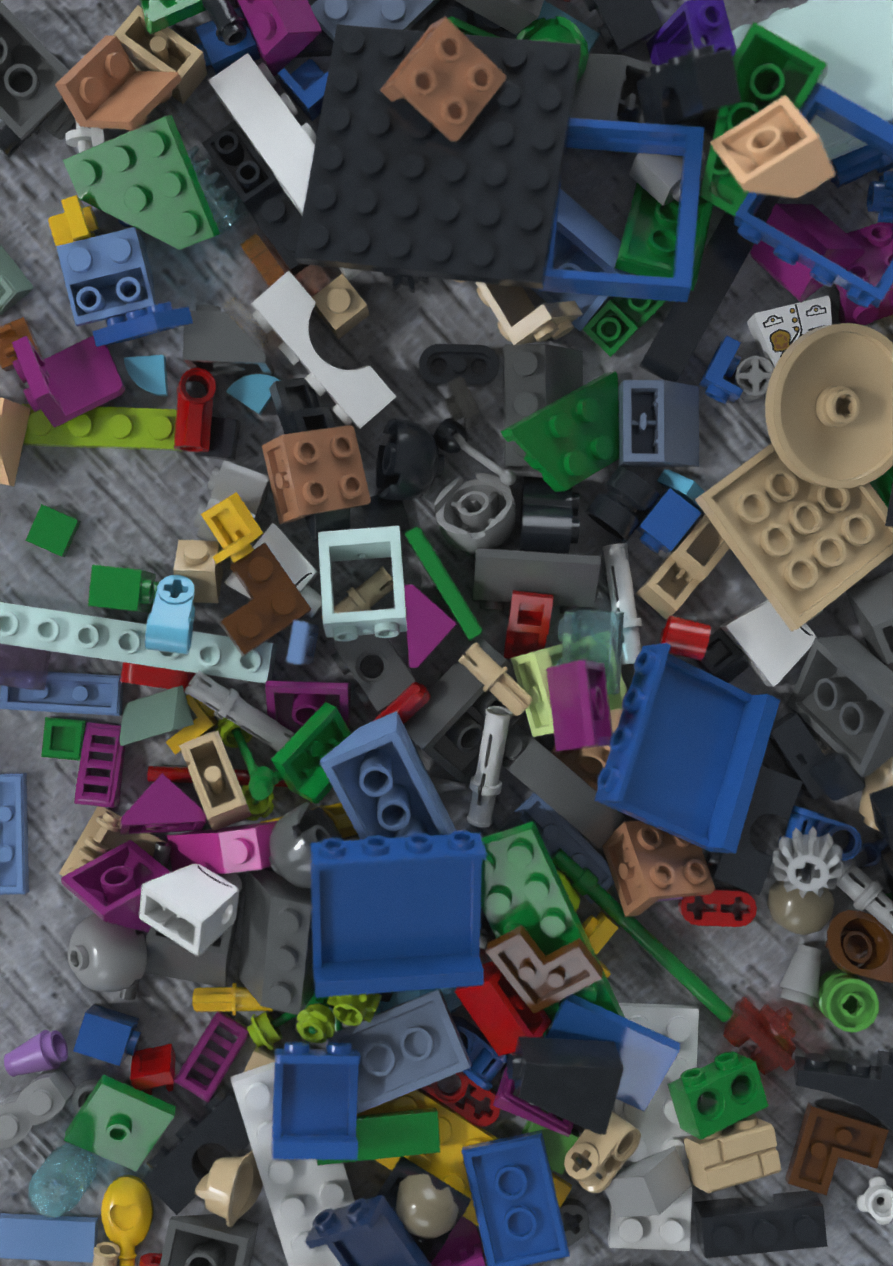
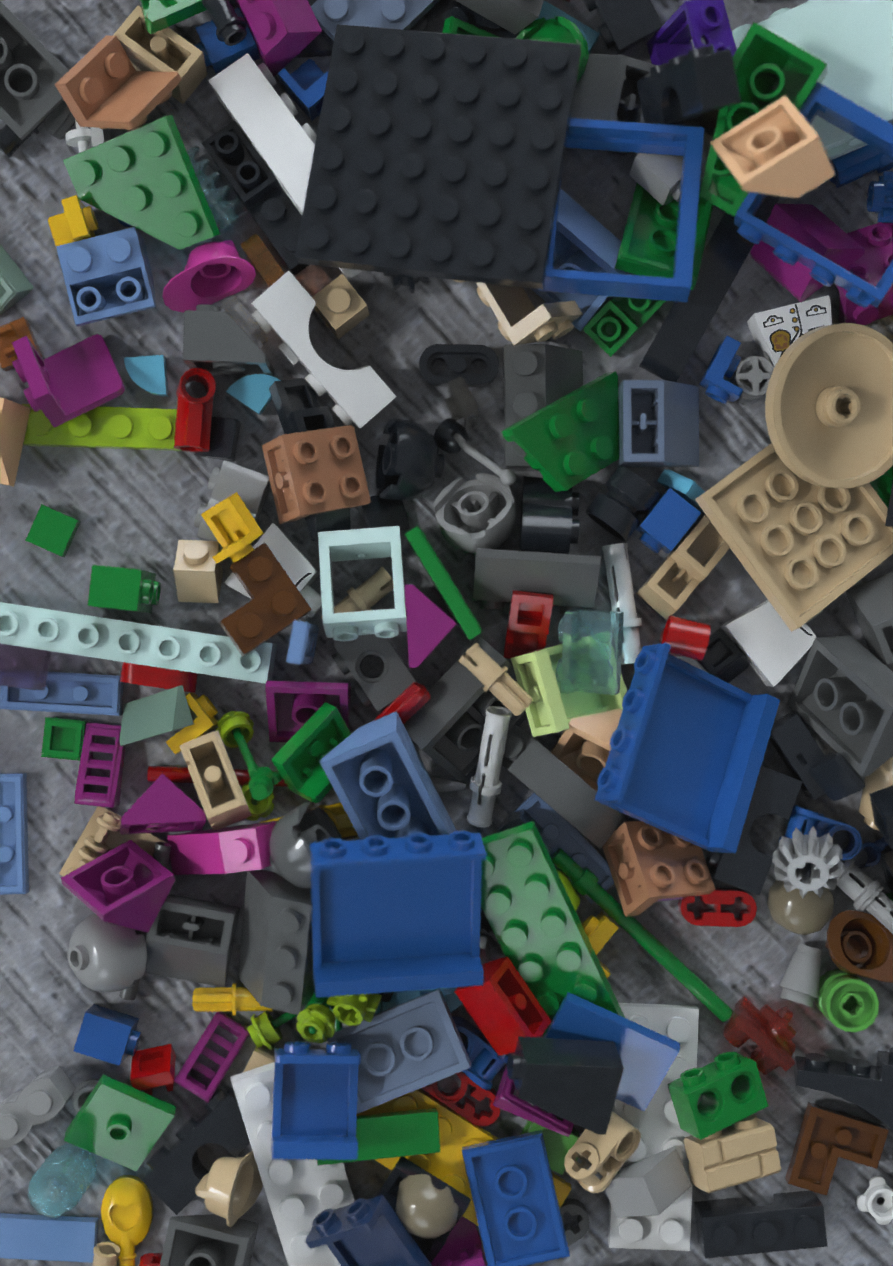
(38, 1054): medium lavender cone -> none
(142, 323): blue plate -> none
(172, 616): medium azure piece -> none
(191, 905): white torso -> none
(209, 276): none -> dark pink piece
(235, 709): light grey pin -> none
(445, 79): nougat bracket -> none
(543, 978): plate -> none
(579, 705): magenta slope -> none

